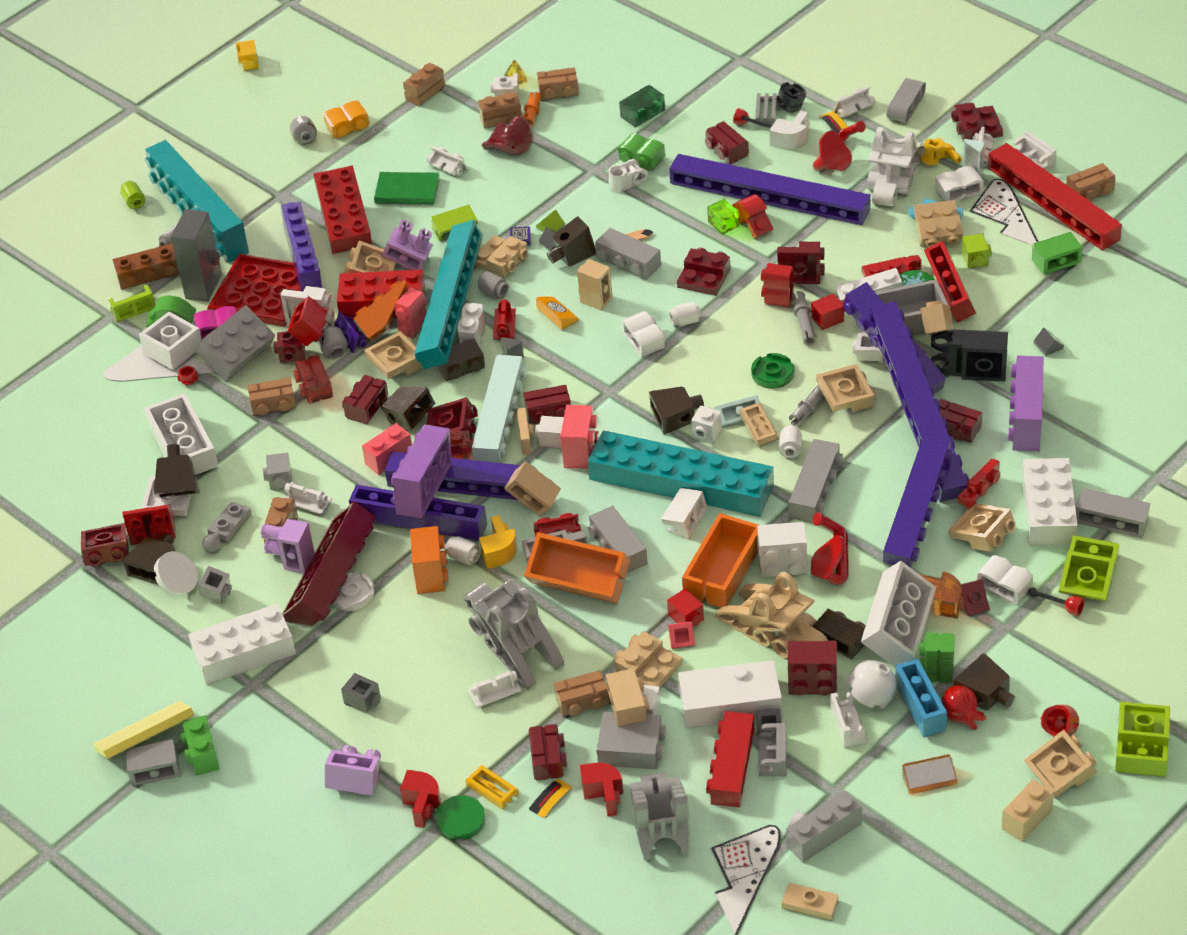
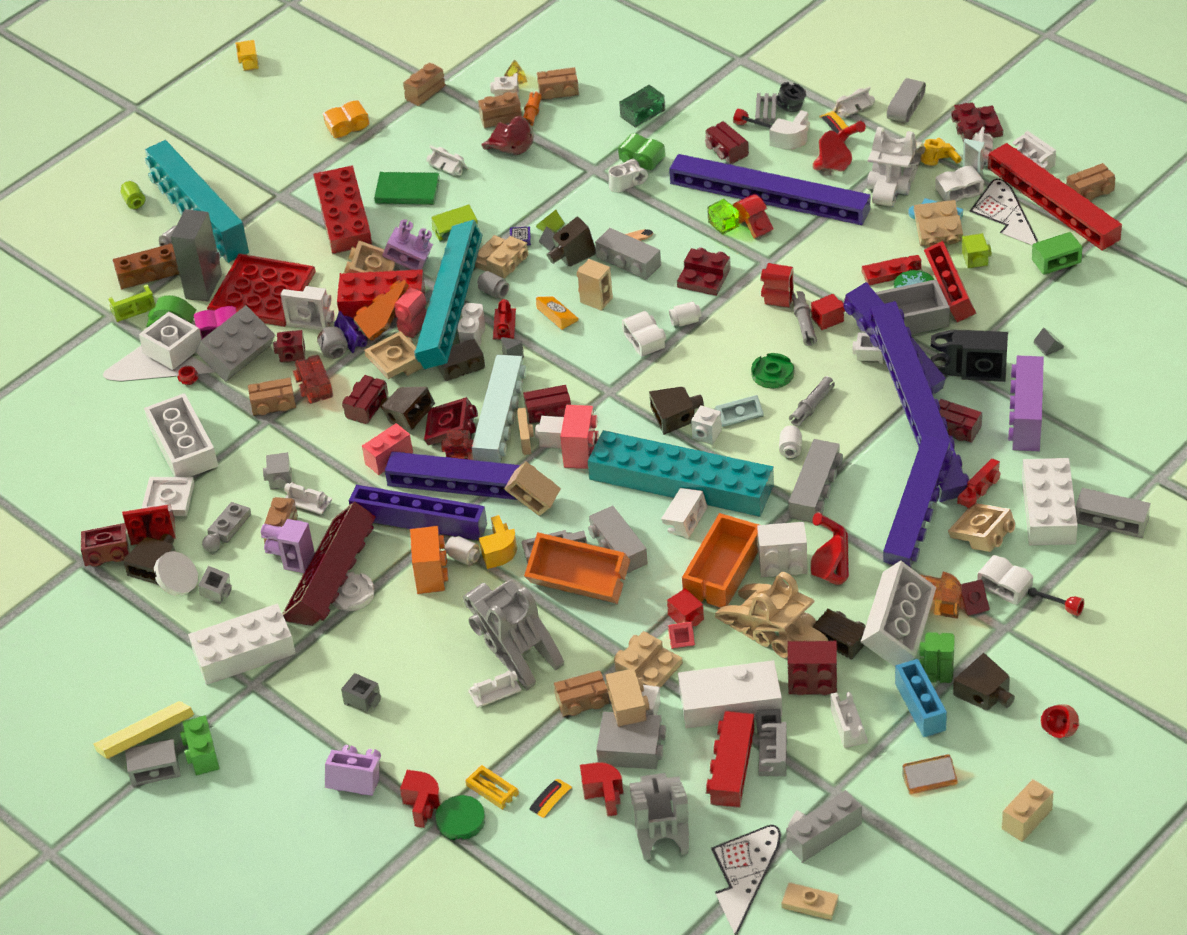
(175, 474): dark brown torso -> none
(300, 245): dark purple brick -> none
(303, 130): light grey head -> none
(308, 321): red brick -> none
(422, 471): medium lavender brick -> none
(546, 752): dark red brick -> none
(565, 522): red hinge -> none
(758, 424): tan plate -> none
(804, 260): dark red plate -> none
(846, 389): tan plate -> none
(872, 683): white cylinder -> none
(878, 282): white plate -> none
(936, 317): tan brick -> none
(962, 706): red piece -> none
(1061, 763): tan plate -> none
(1089, 568): lime slope -> none
(1143, 739): lime slope -> none

